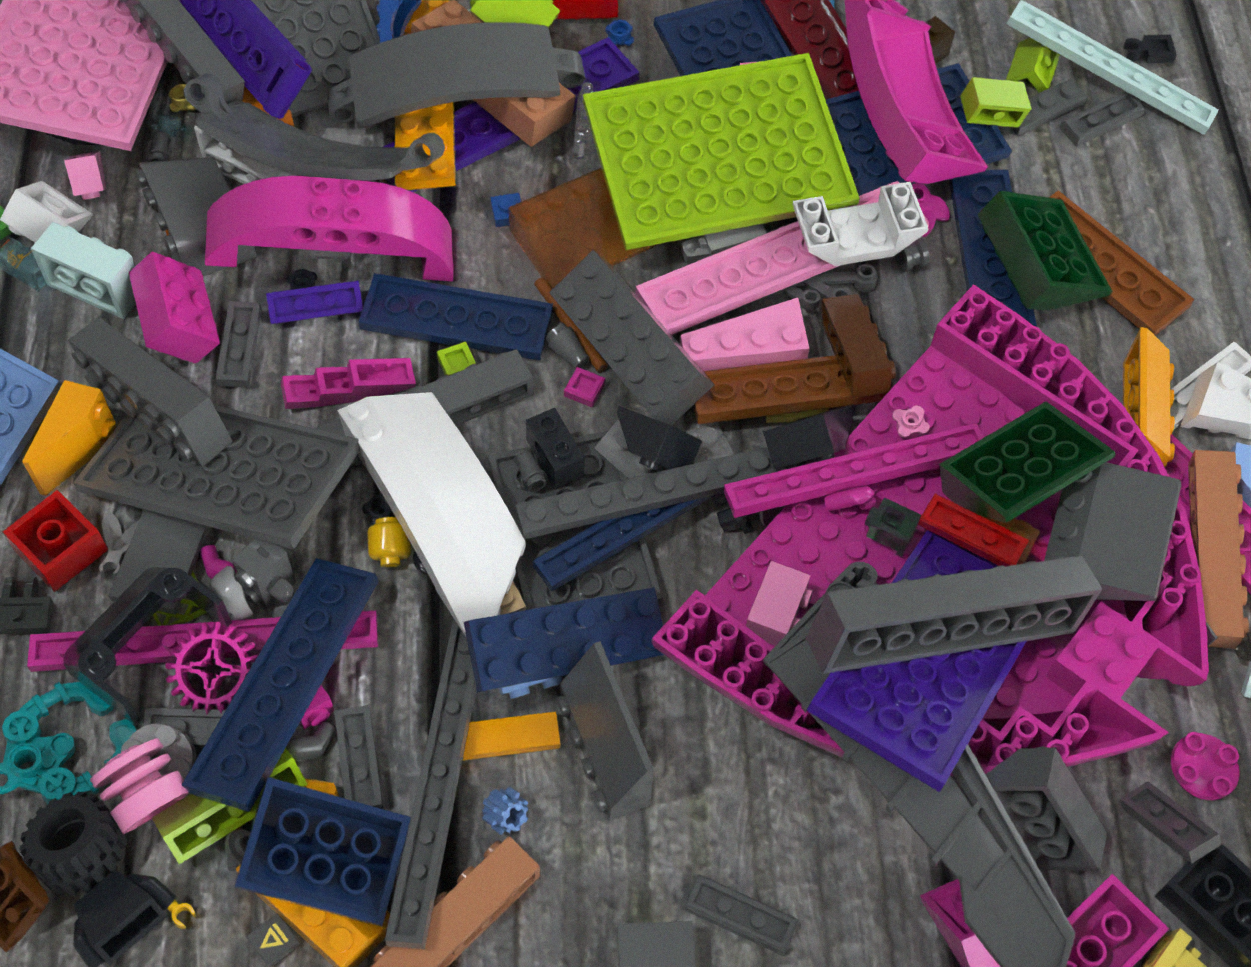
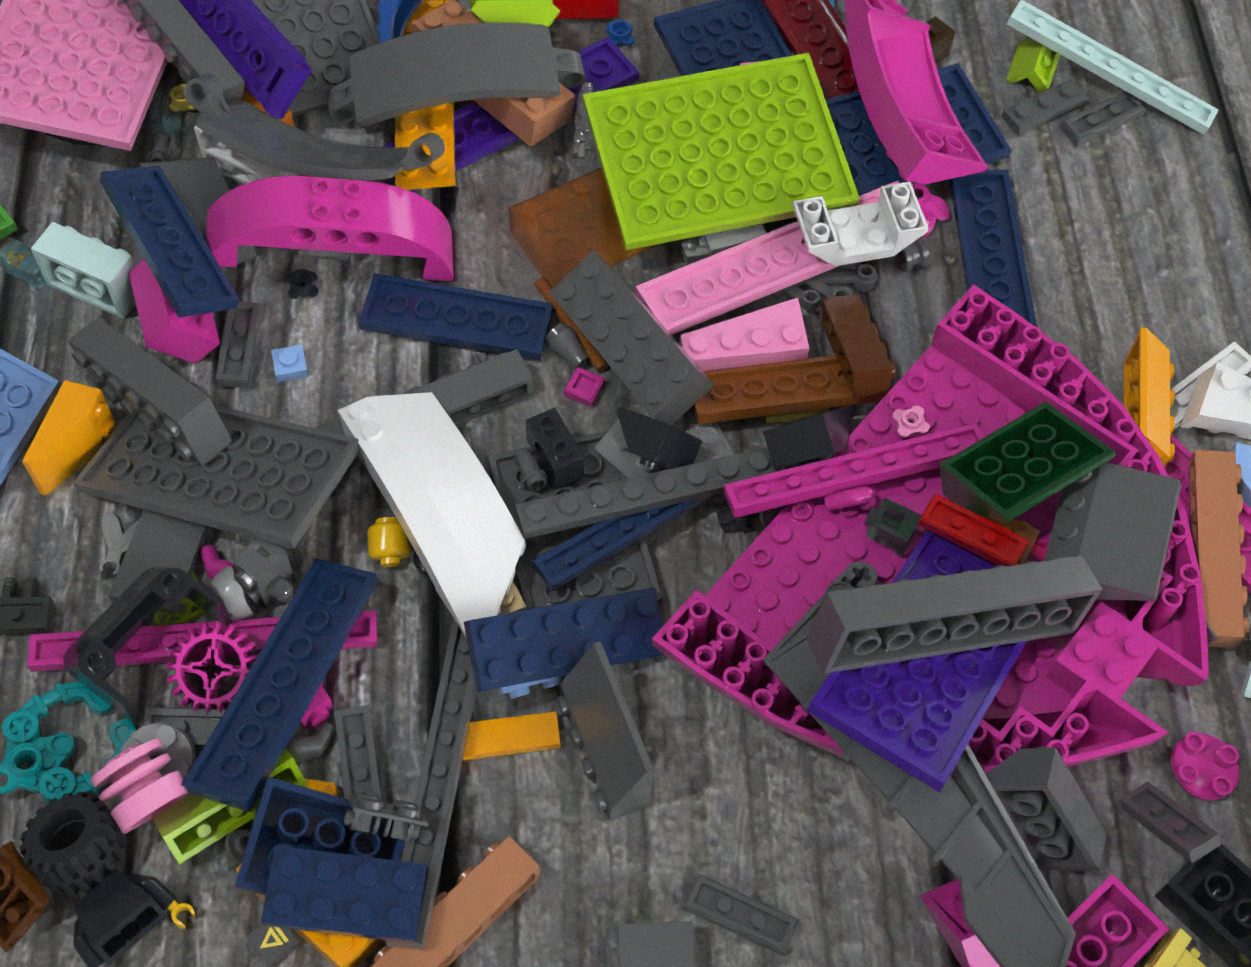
(37, 206): white slope -> none
(55, 540): red brick -> none
(86, 174): bright pink slope -> none
(169, 241): none -> dark blue plate
(289, 363): none -> light blue plate
(314, 302): dark purple plate -> none
(344, 894): none -> dark blue plate
(348, 384): dark pink slope -> none
(374, 505): black plate -> none
(404, 813): none -> dark grey hinge
(455, 358): lime plate -> none
(500, 207): blue plate -> none
(505, 810): medium blue gear -> none
(778, 602): bright pink brick -> none
(995, 102): lime brick -> none
(1042, 251): dark green slope -> none
(1137, 286): dark orange plate -> none
(1152, 48): black plate -> none

